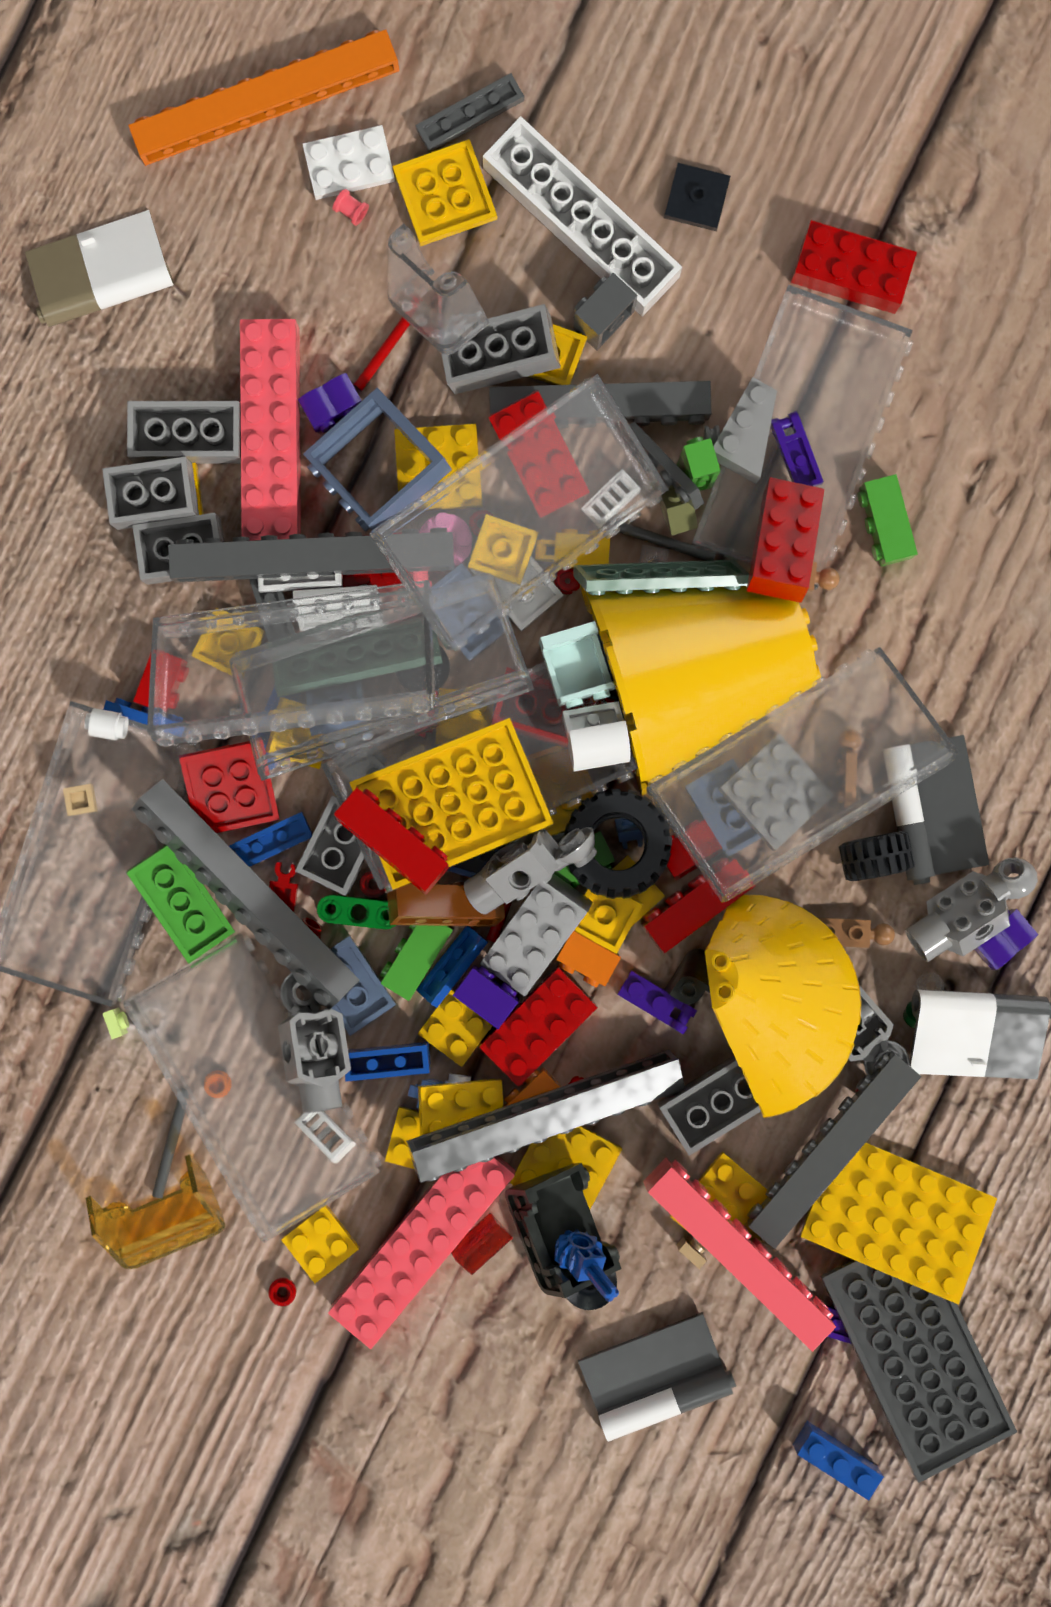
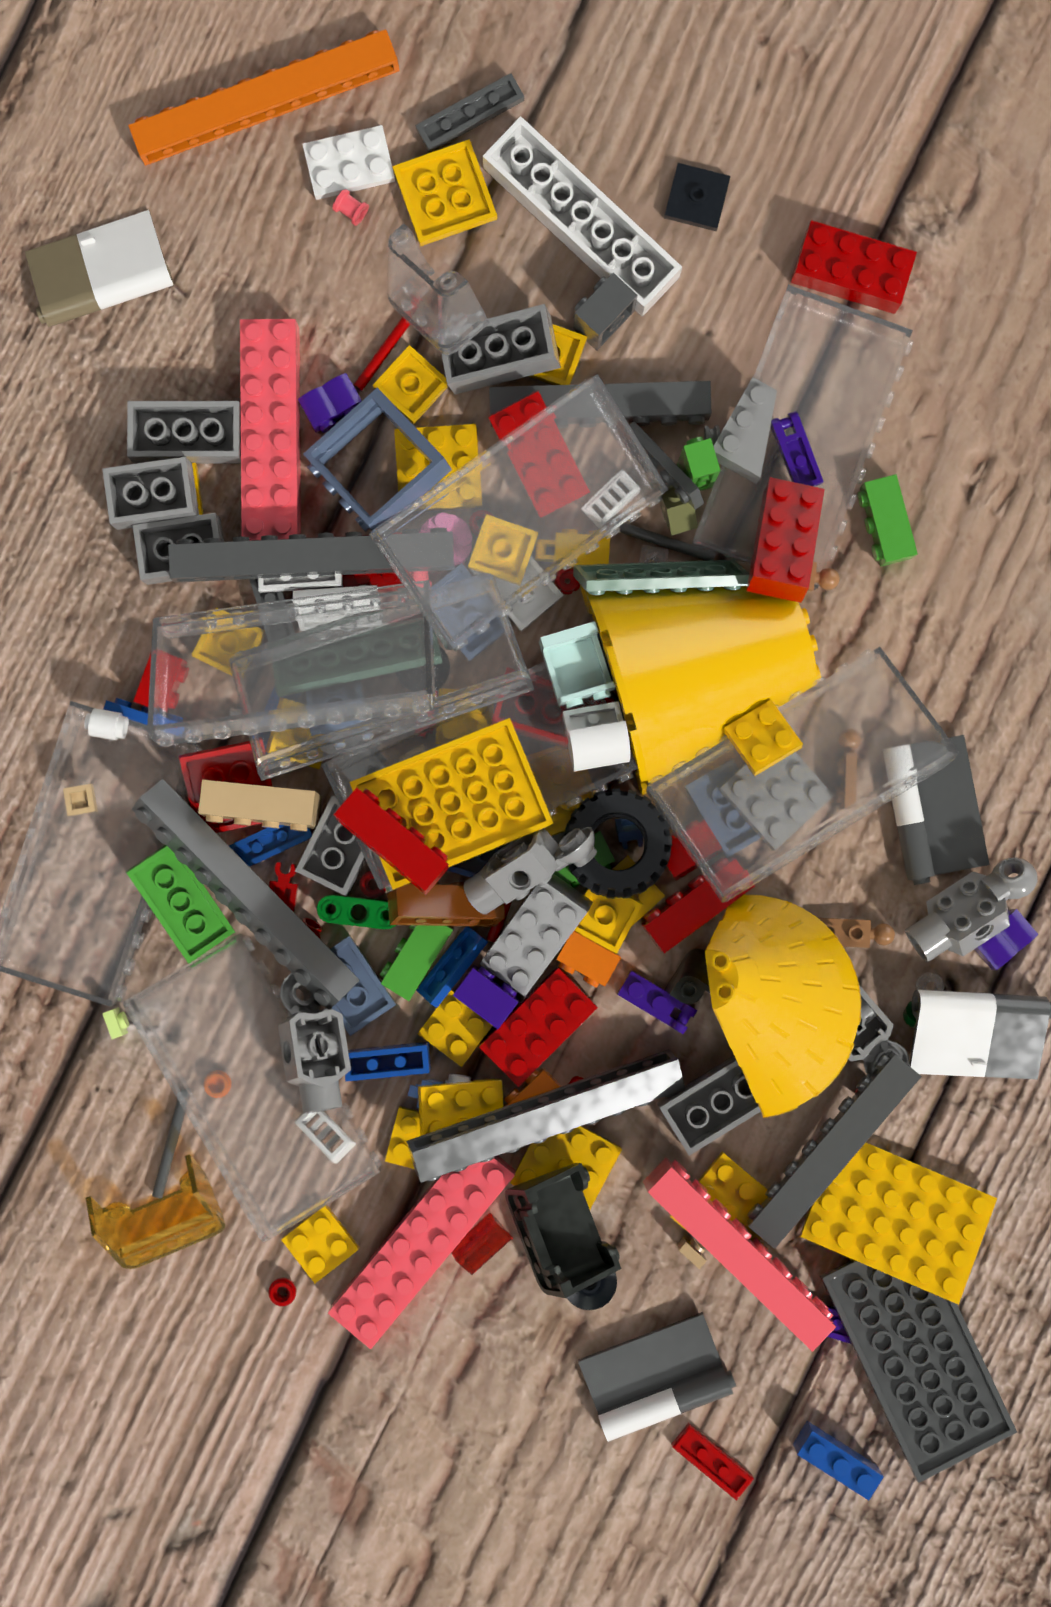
(259, 804): none -> tan wedge
(411, 384): none -> yellow plate
(585, 1261): blue gear -> none
(712, 1461): none -> red tile
(763, 737): none -> yellow plate
(876, 856): black tyre -> none

